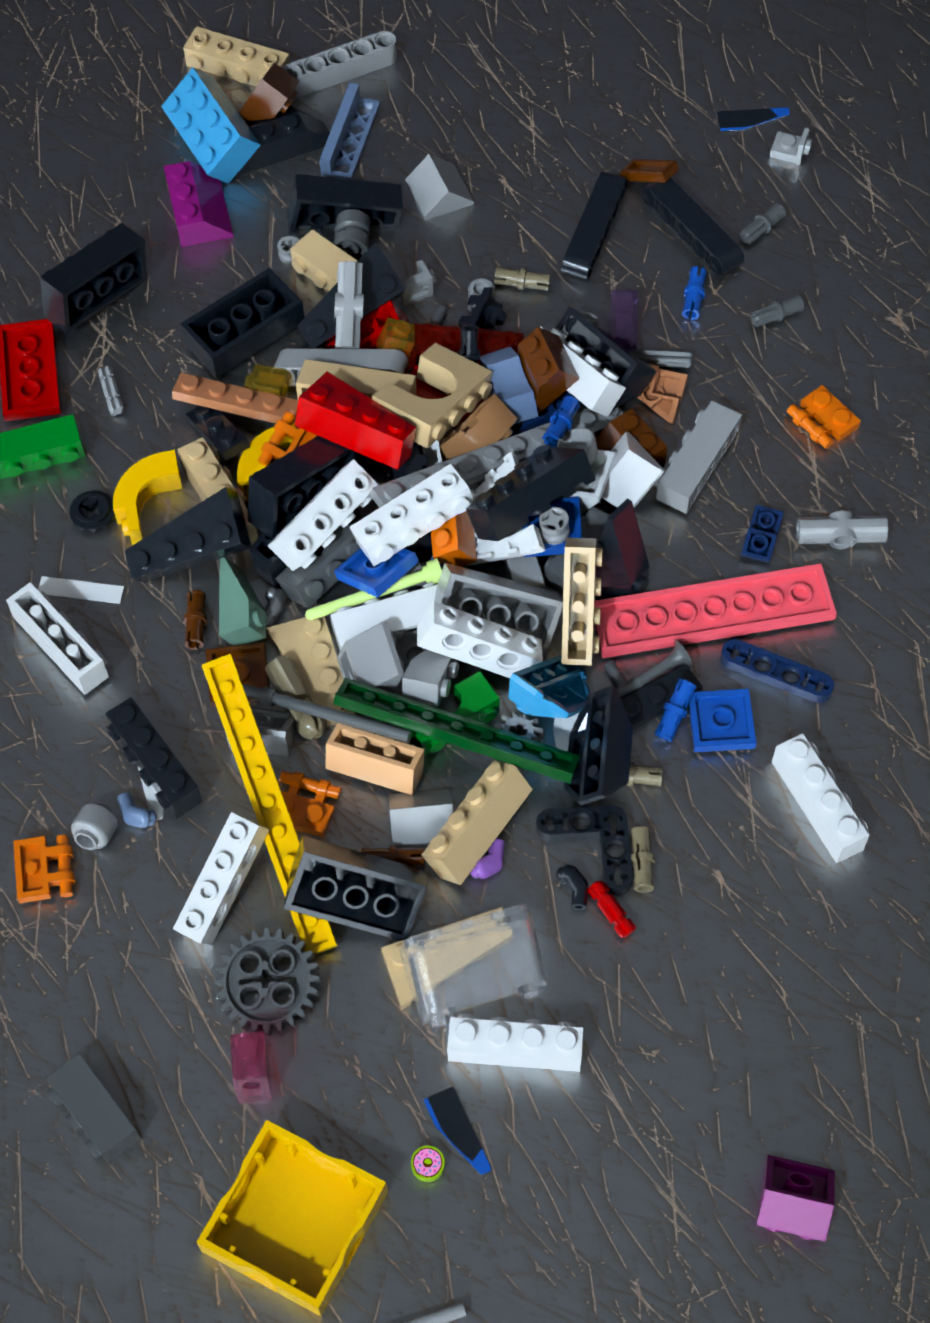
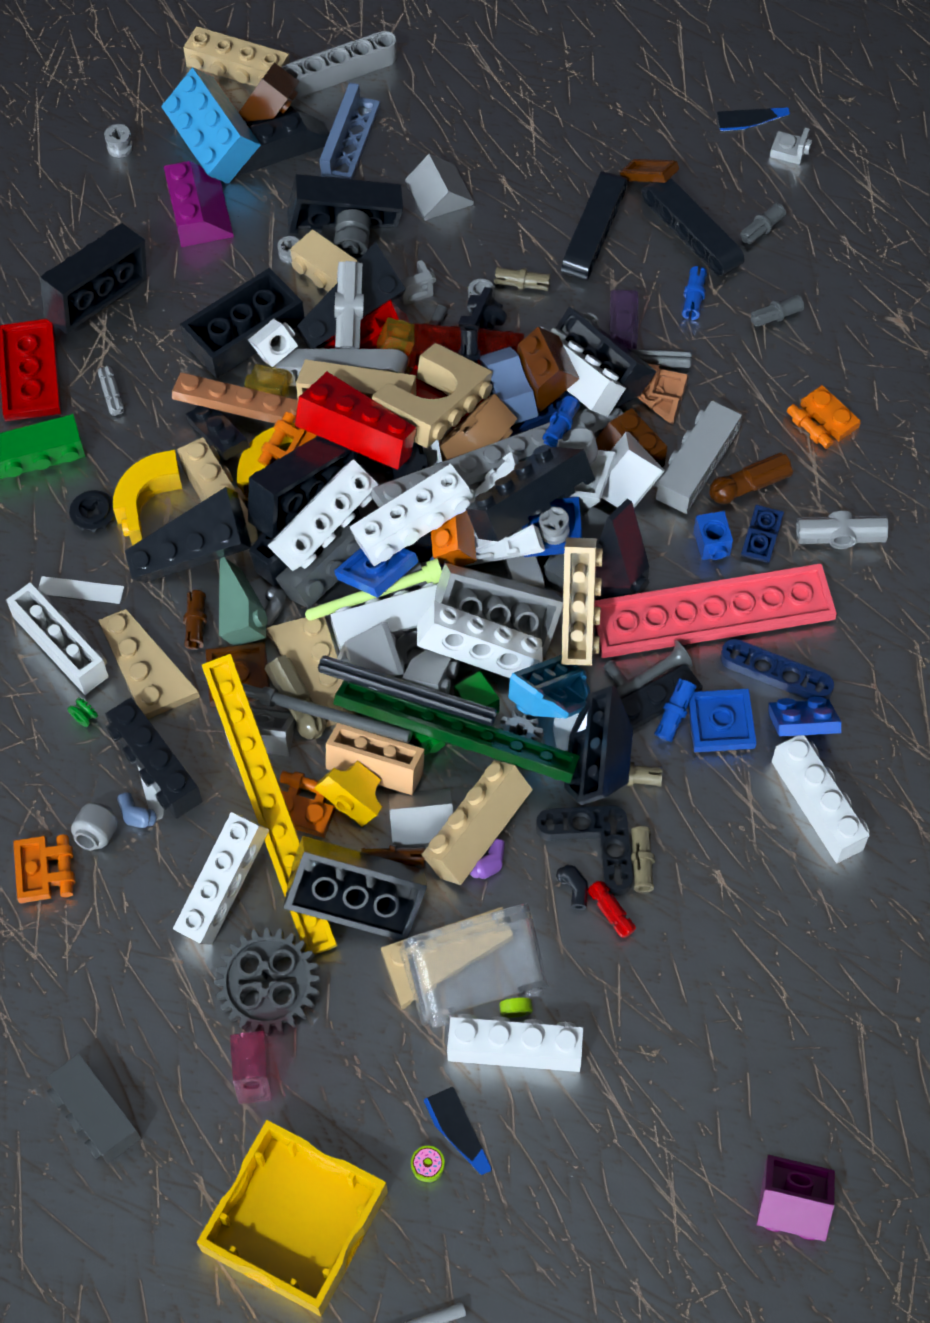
(82, 712): none -> green bush
(118, 140): none -> light grey wheel
(146, 669): none -> tan wing
(262, 342): none -> white brick
(352, 792): none -> yellow brick
(407, 690): none -> black axle
(516, 1007): none -> lime tile
(716, 526): none -> blue brick
(751, 478): none -> reddish brown piece
(804, 717): none -> blue plate

